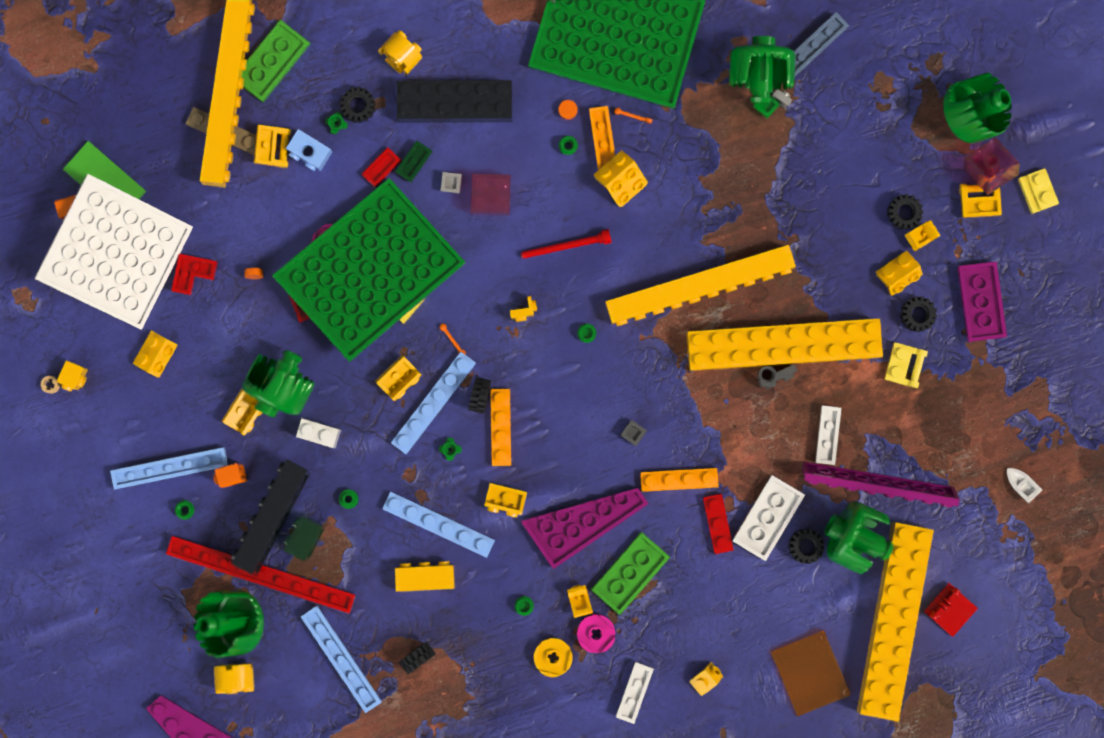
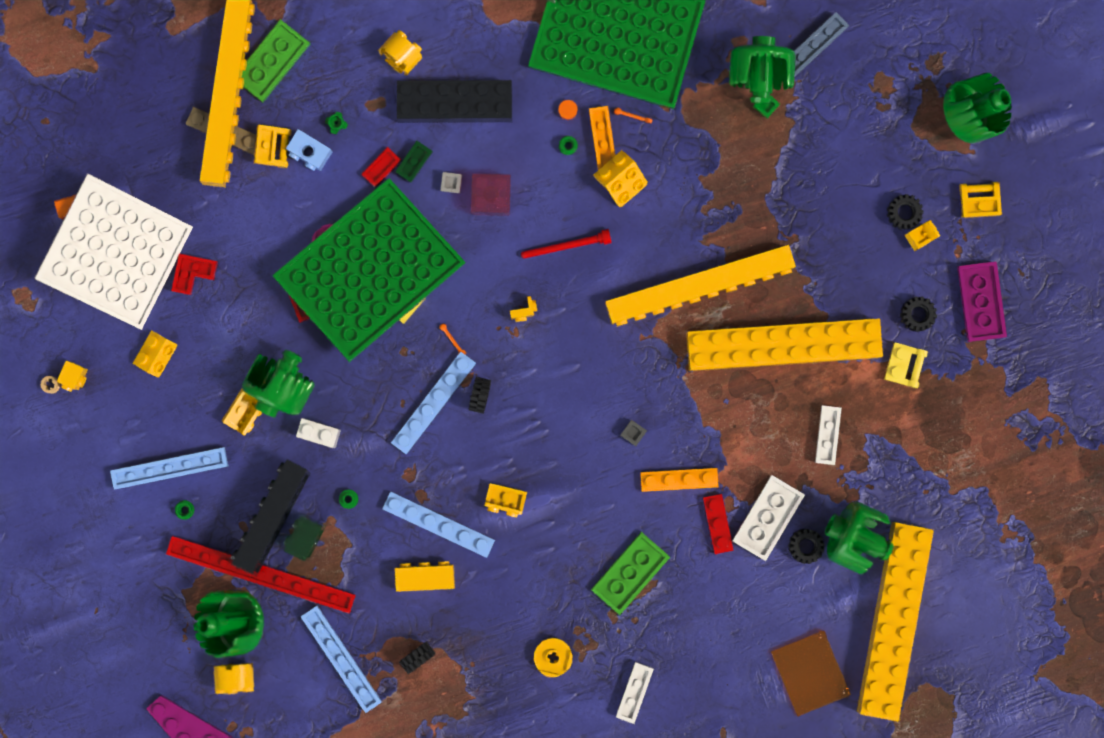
(93, 162): bright green tile -> none
(230, 475): orange brick -> none
(254, 273): orange tile -> none
(346, 104): black tyre -> none
(398, 378): yellow bracket -> none
(450, 454): green plate -> none
(500, 427): light orange plate -> none
(524, 605): green plate -> none
(573, 528): magenta wing -> none
(579, 600): yellow bracket -> none
(586, 333): green plate -> none
(596, 644): dark pink plate -> none
(706, 679): yellow bracket -> none
(782, 97): light grey plate -> none
(786, 374): dark grey plate -> none
(878, 483): magenta plate -> none
(899, 273): yellow bracket -> none
(950, 609): red hinge -> none
(991, 166): clear pink brick -> none
(1023, 484): white plate -> none
(1038, 191): light yellow plate -> none

